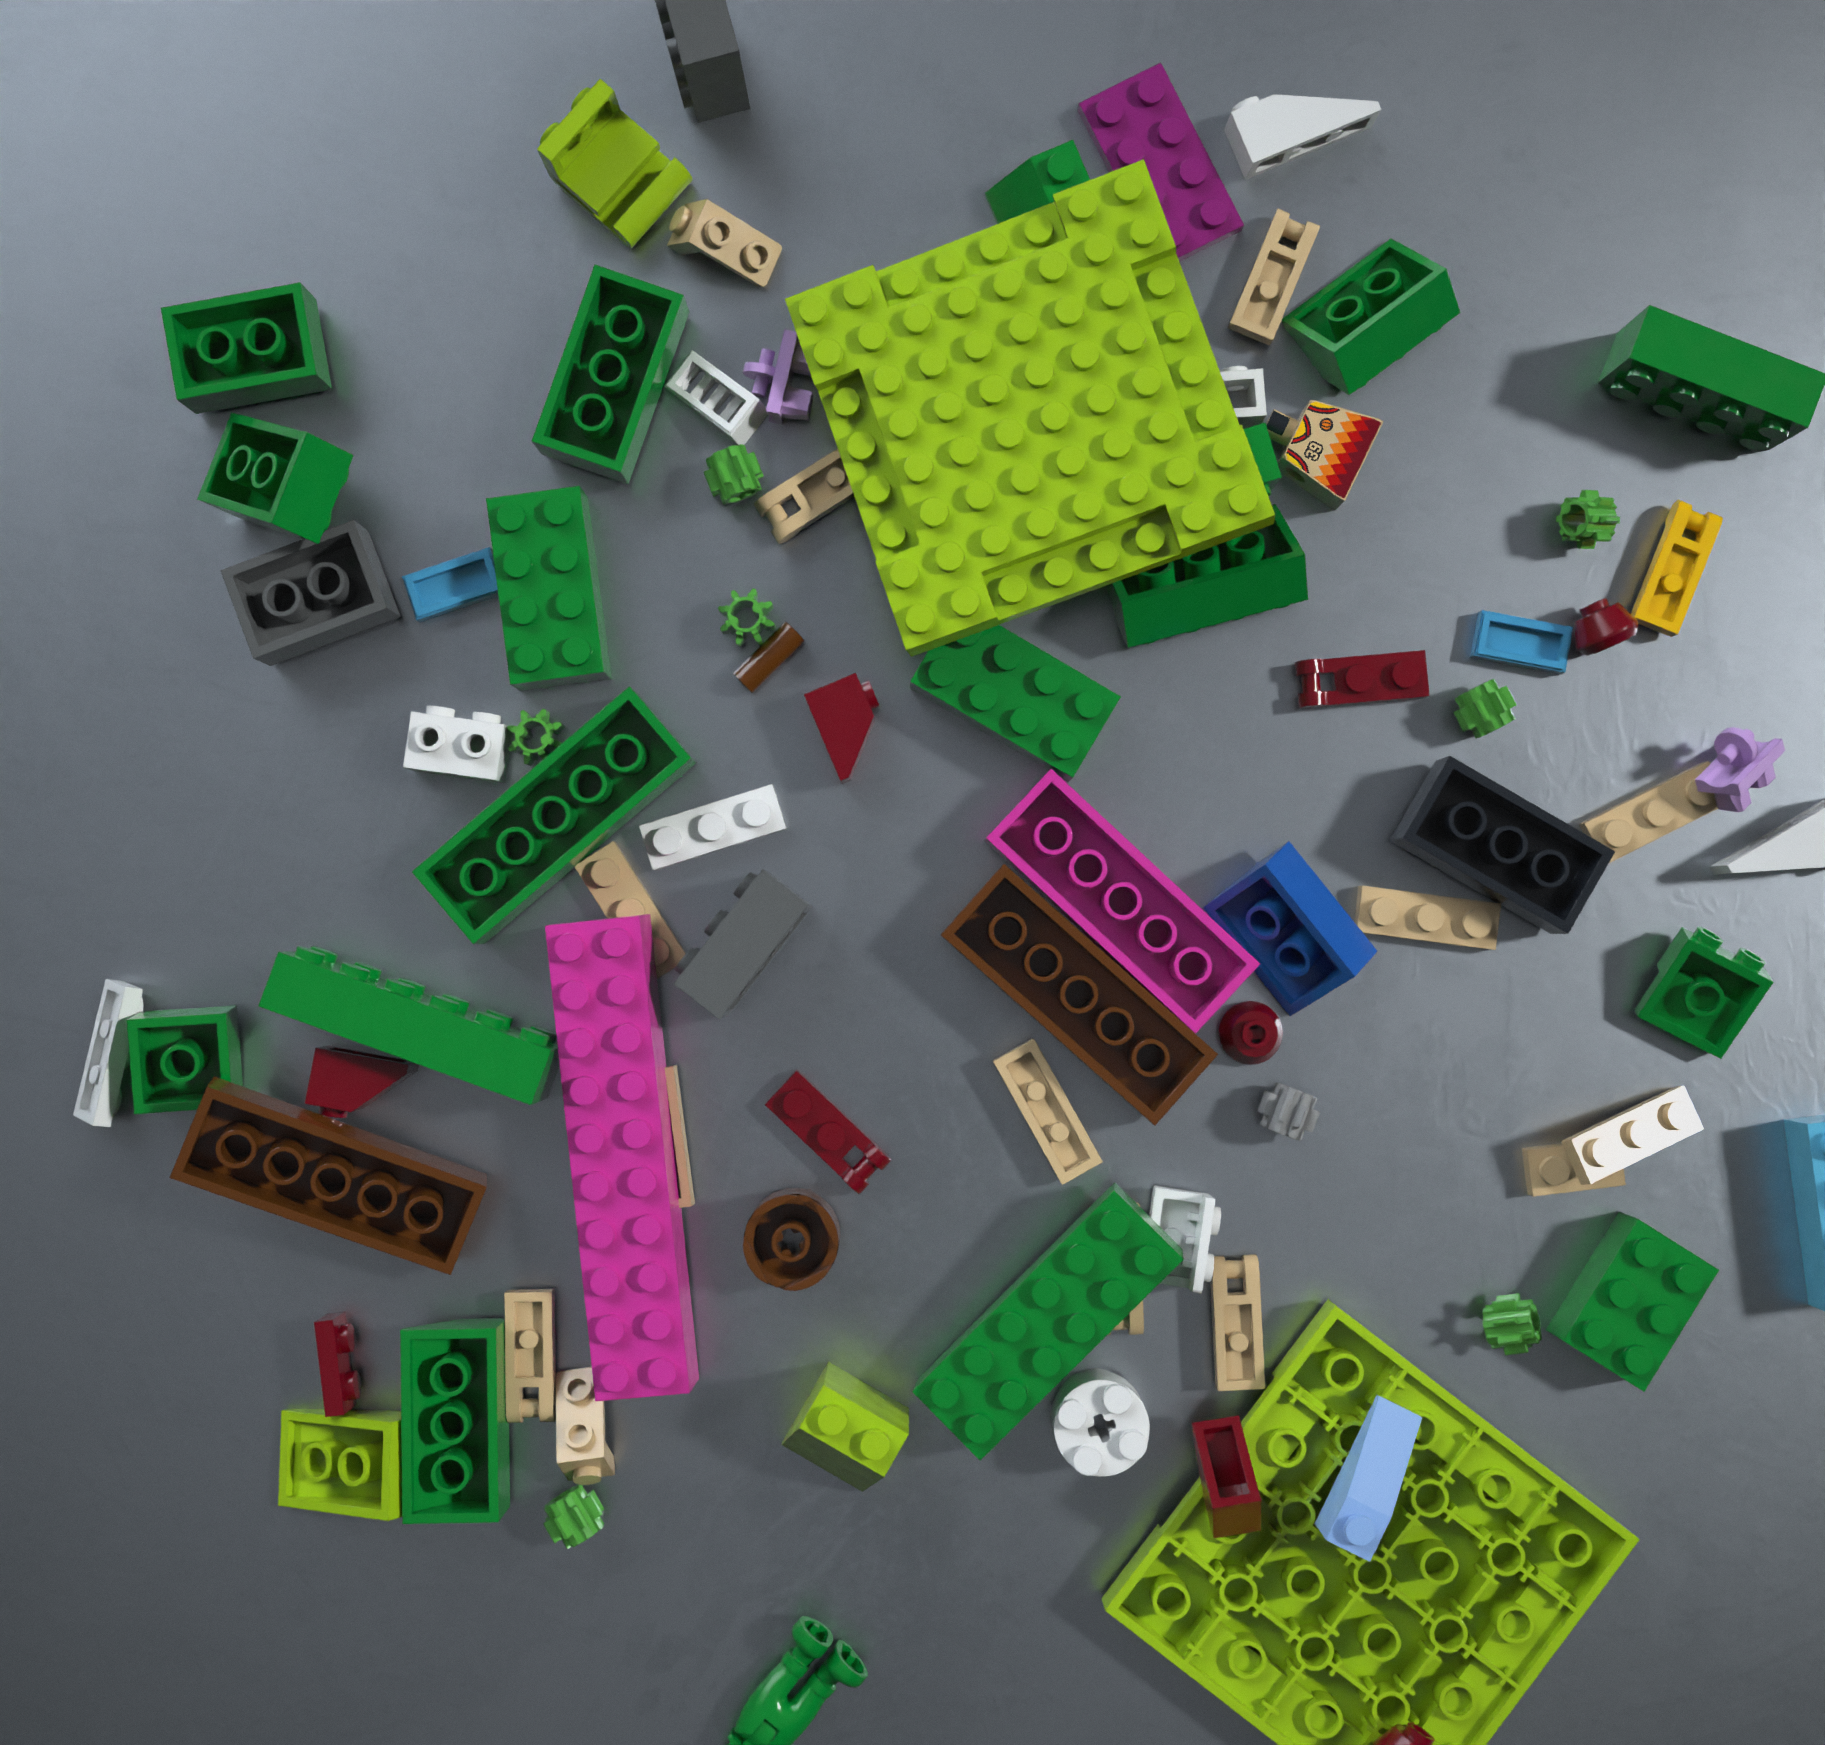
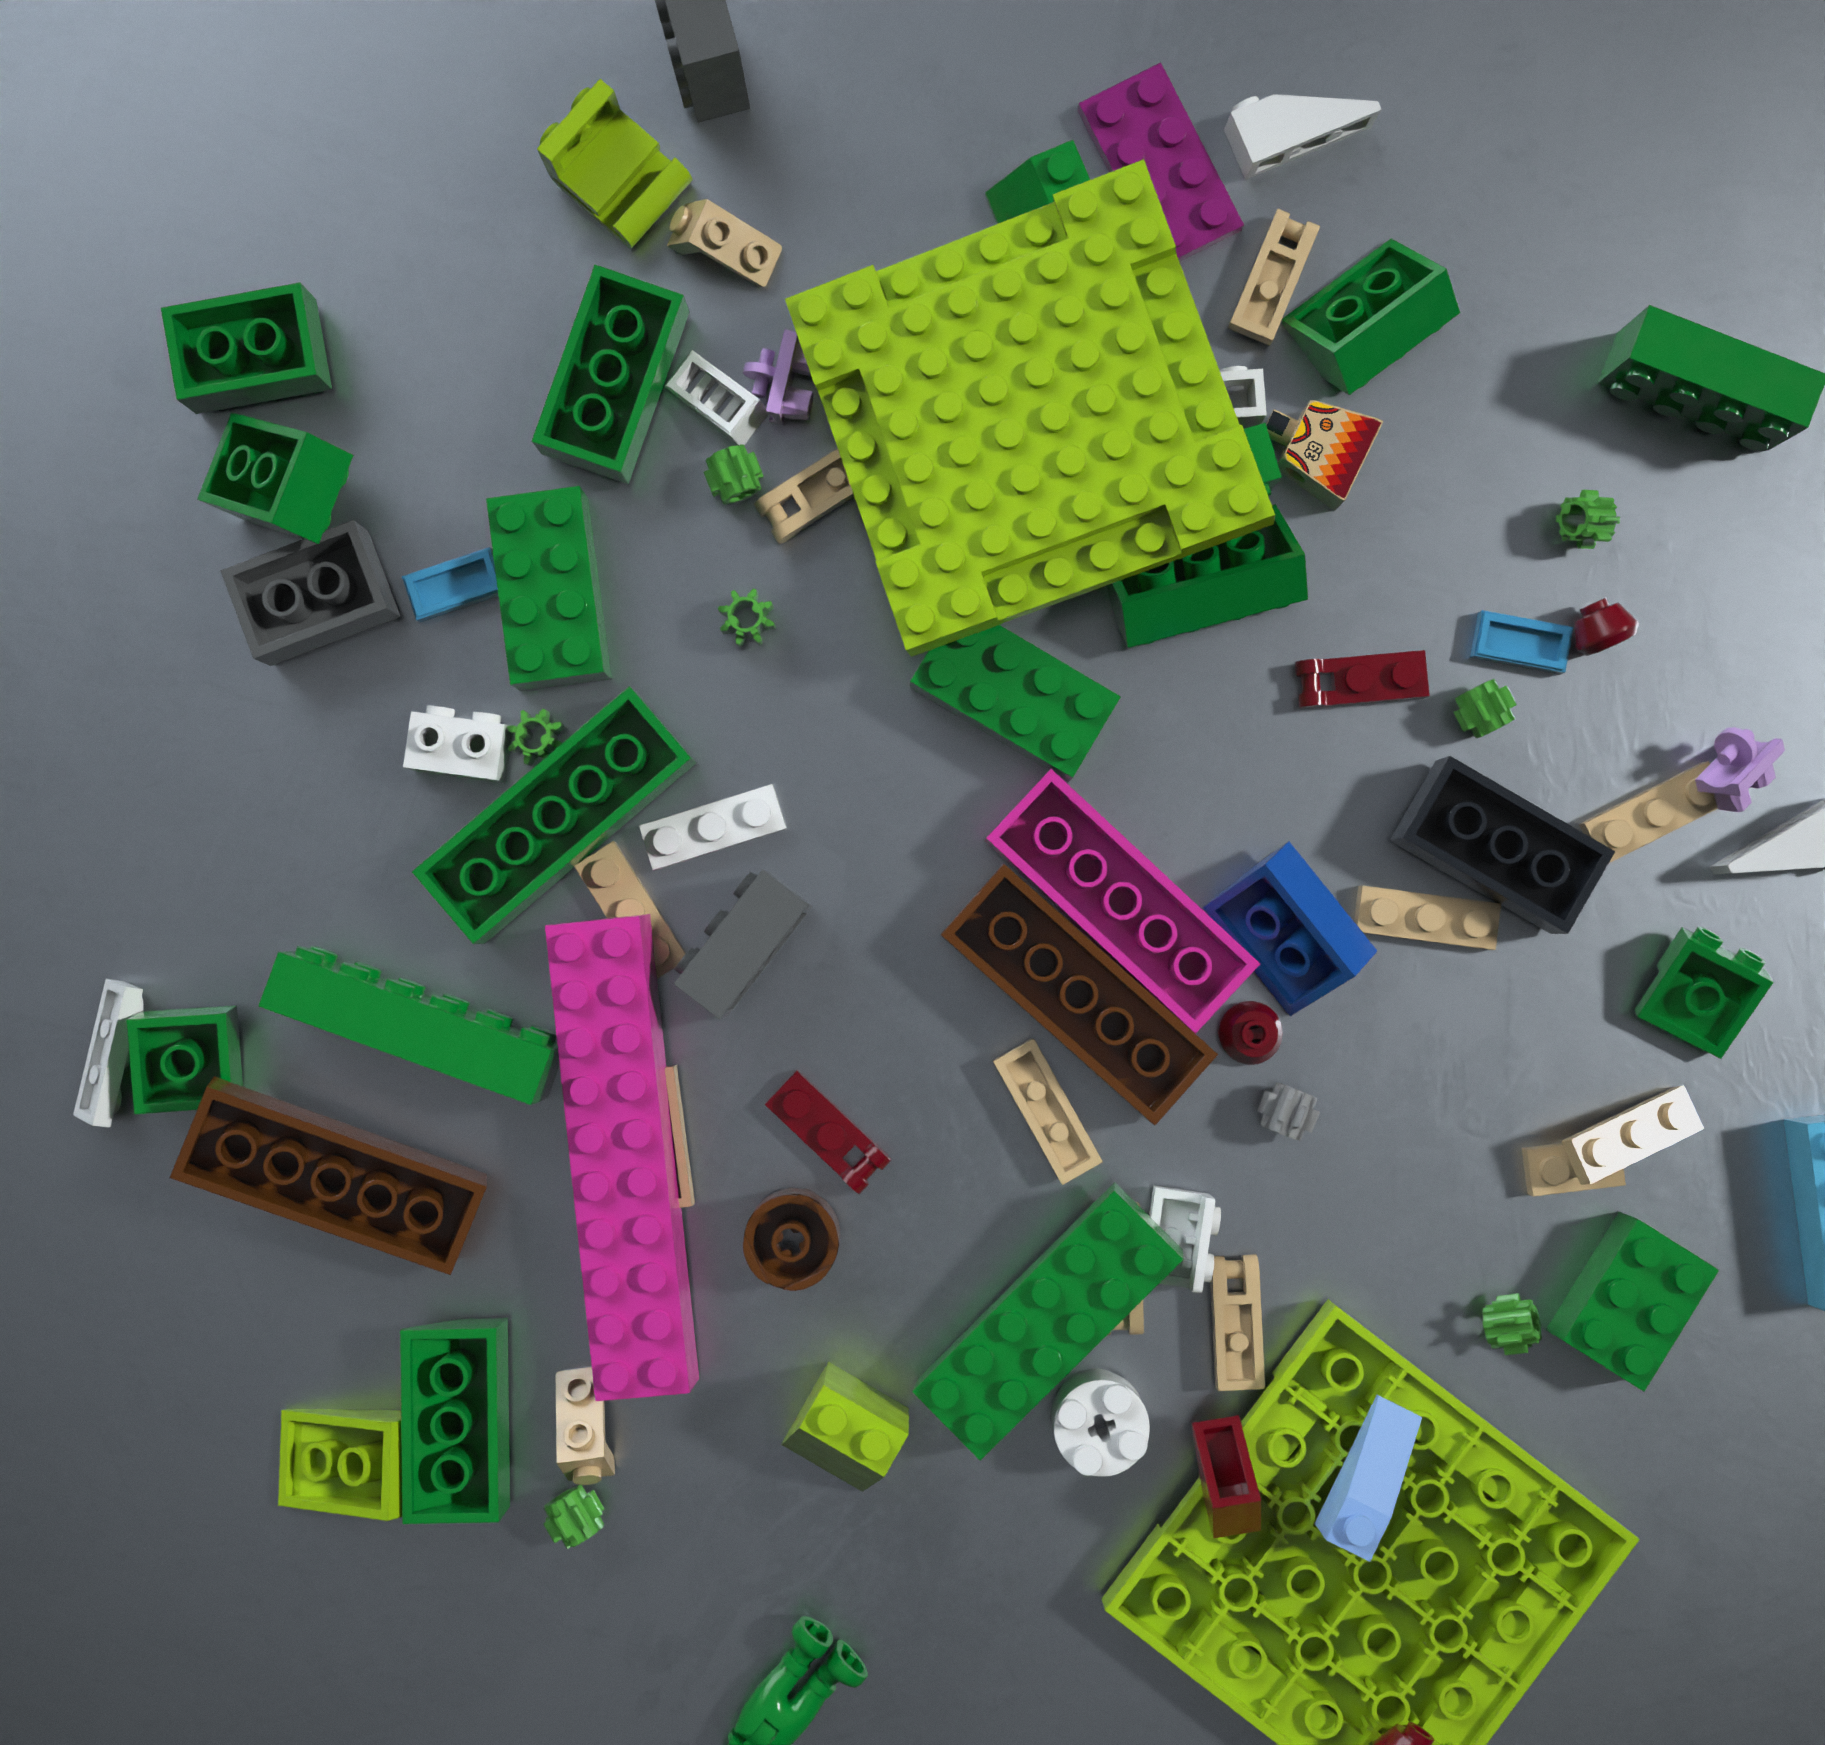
(334, 1346): dark red plate -> none
(352, 1079): dark red slope -> none
(530, 1354): tan plate -> none
(768, 657): reddish brown axle -> none
(844, 720): dark red slope -> none
(1676, 569): yellow plate -> none

